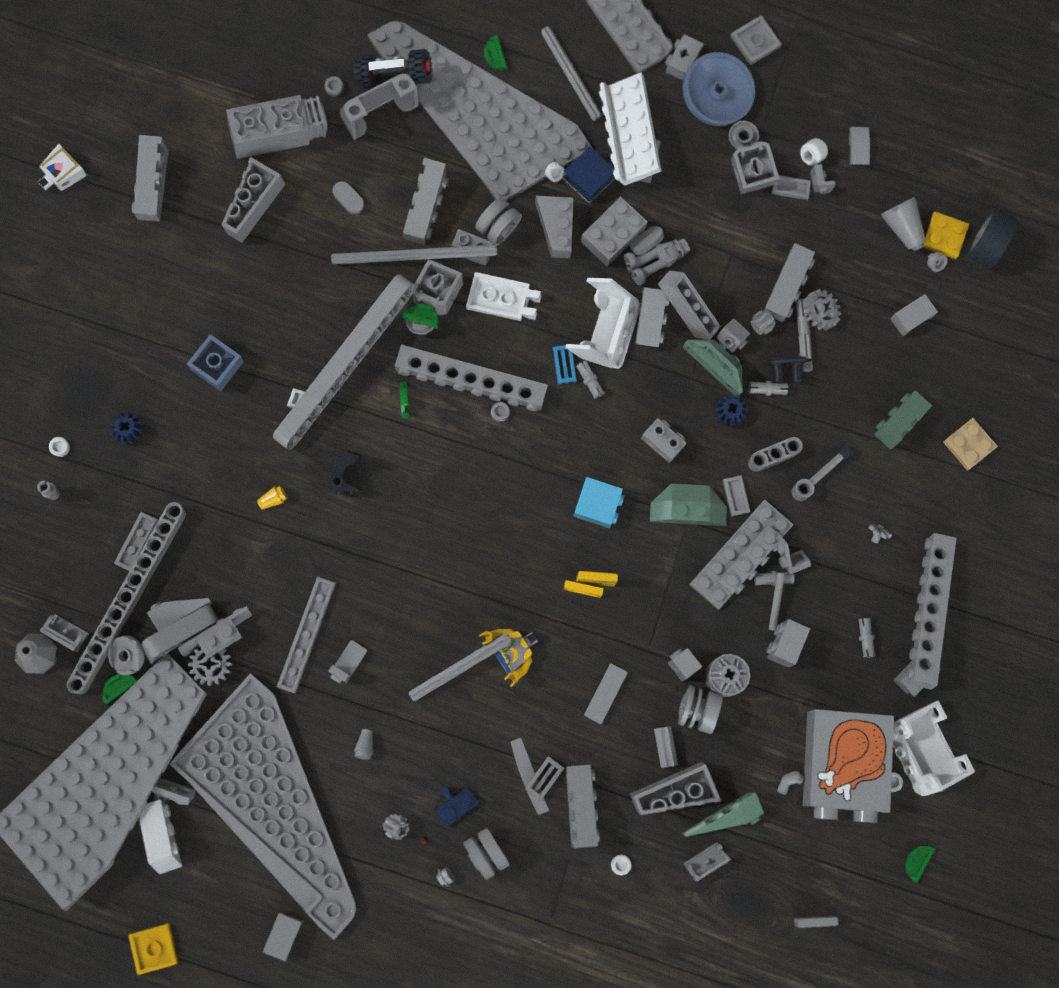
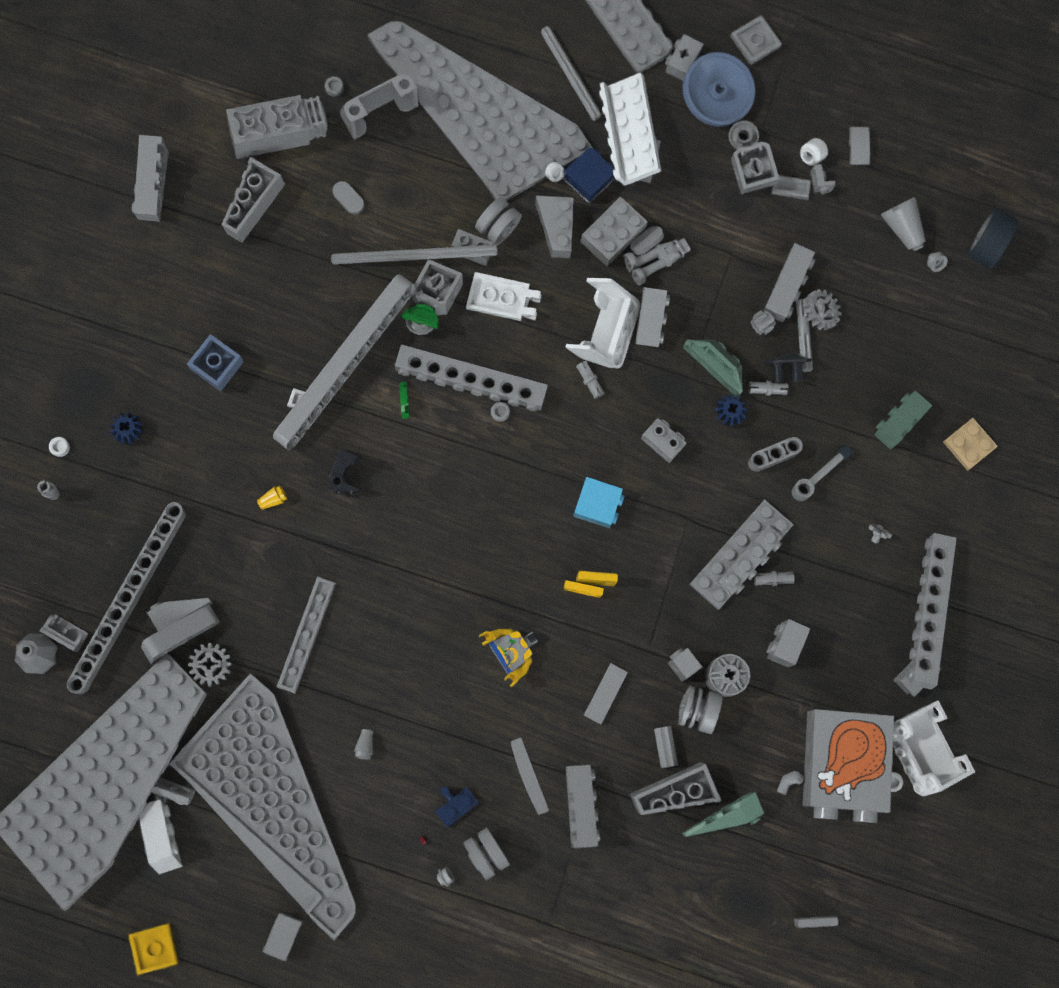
(60, 170): white torso -> none
(117, 686): green tile -> none
(135, 541): light grey tile -> none
(135, 655): light grey tile -> none
(218, 636): light grey bracket -> none
(347, 662): light grey bracket -> none
(369, 68): black plate -> none
(396, 826): light grey gear -> none
(425, 202): light grey wedge -> none
(460, 667): light grey axle -> none
(494, 55): green tile -> none
(550, 783): light grey tile -> none
(564, 380): dark azure tile -> none
(621, 864): white tile -> none
(688, 506): sand green wedge -> none
(689, 305): light grey brick -> none
(706, 861): light grey hinge -> none
(733, 336): light grey brick -> none
(736, 496): light grey tile -> none
(776, 601): light grey bar -> none
(792, 562): light grey bracket -> none
(866, 638): light grey pin -> none
(913, 314): light grey panel -> none
(917, 861): green tile -> none
(945, 235): yellow plate -> none

